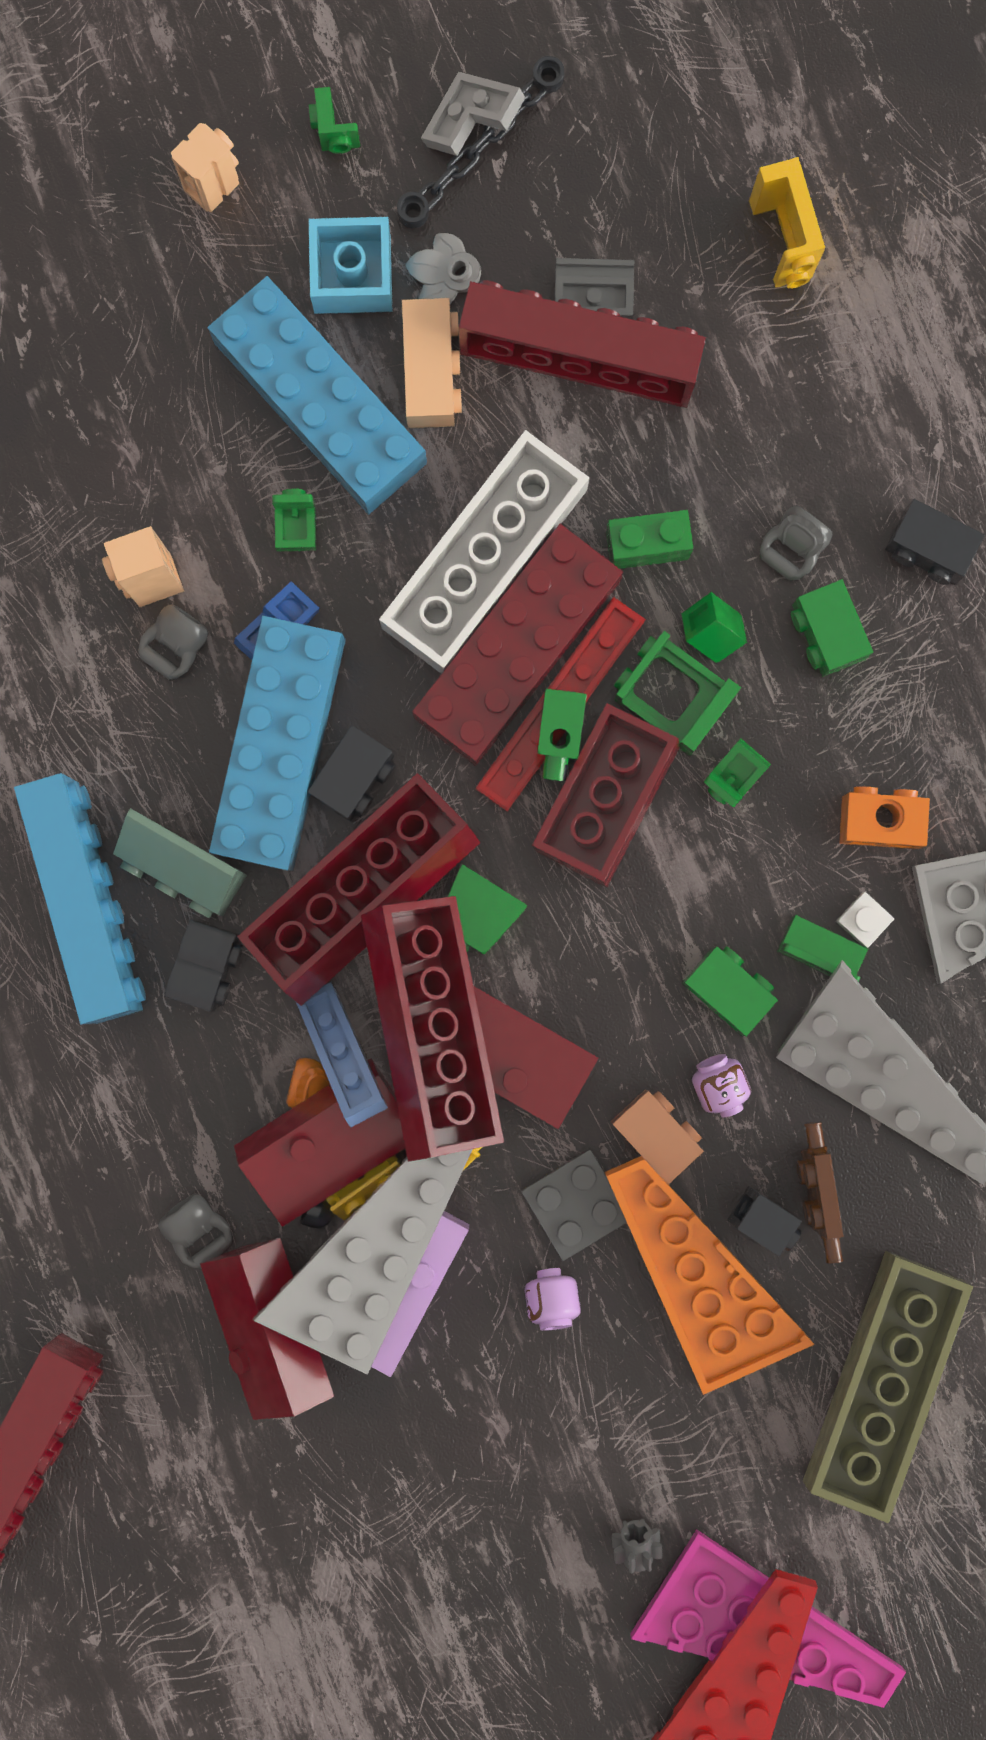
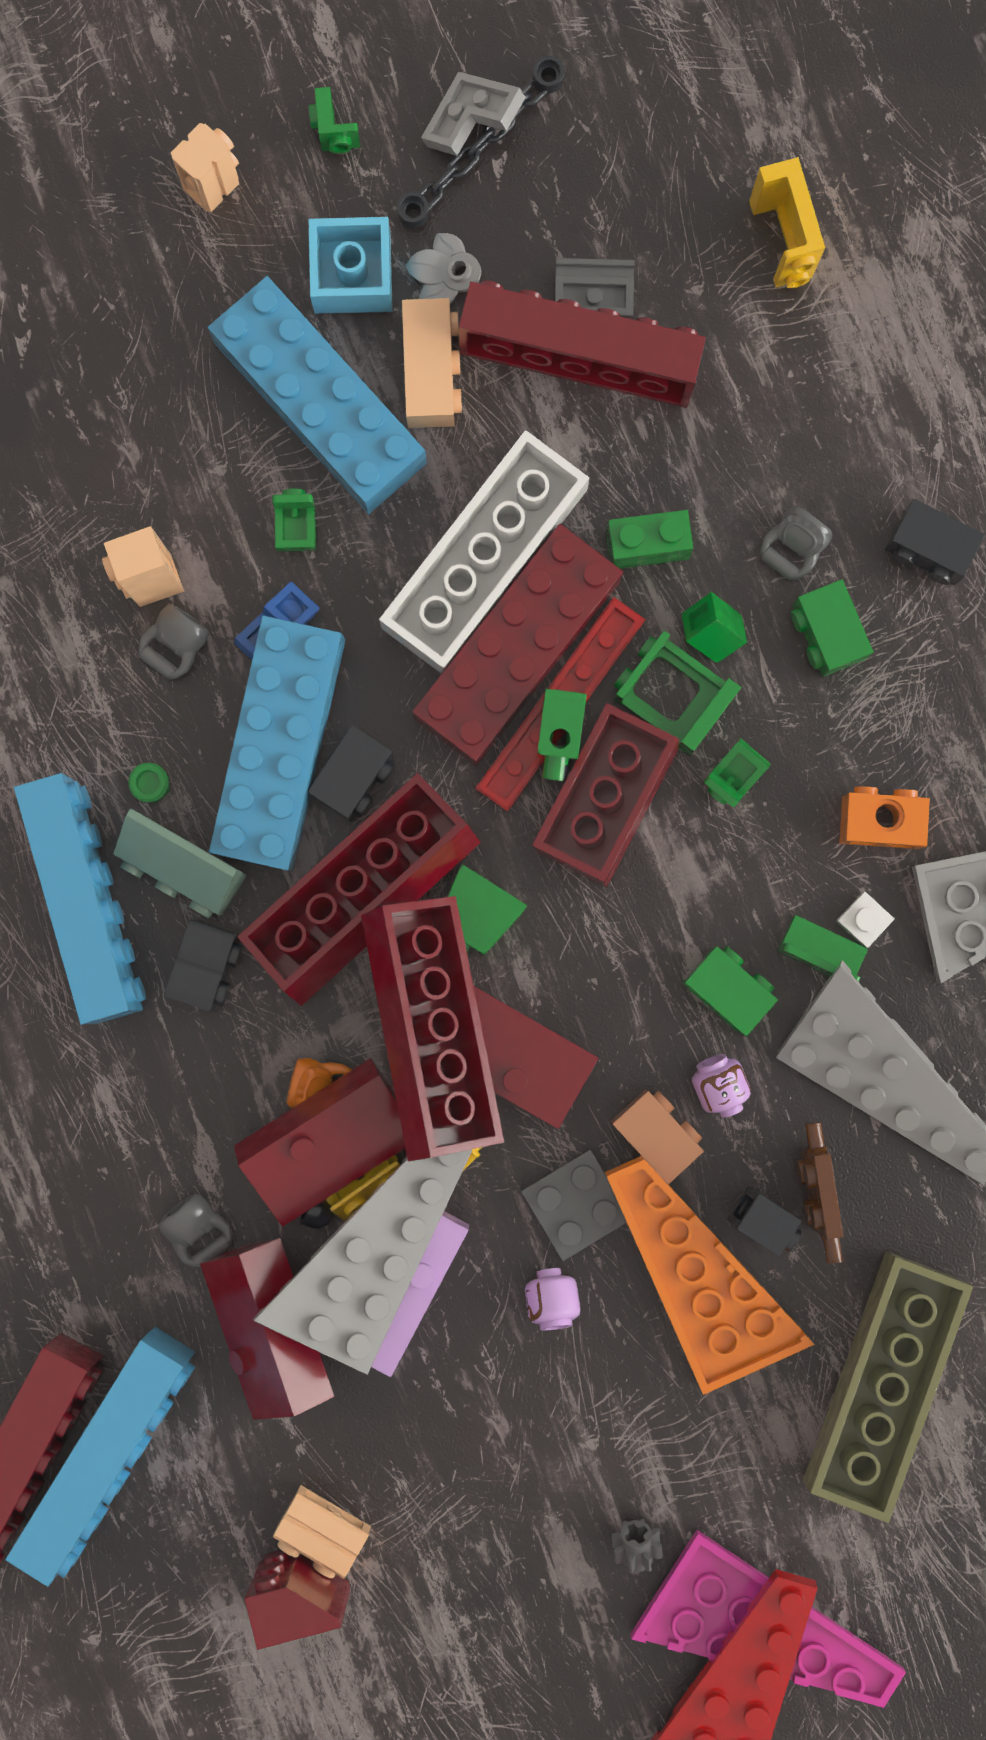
(97, 1463): none -> dark azure brick
(149, 783): none -> green tile
(293, 1600): none -> dark red slope
(321, 1533): none -> light nougat brick
(342, 1056): medium blue plate -> none

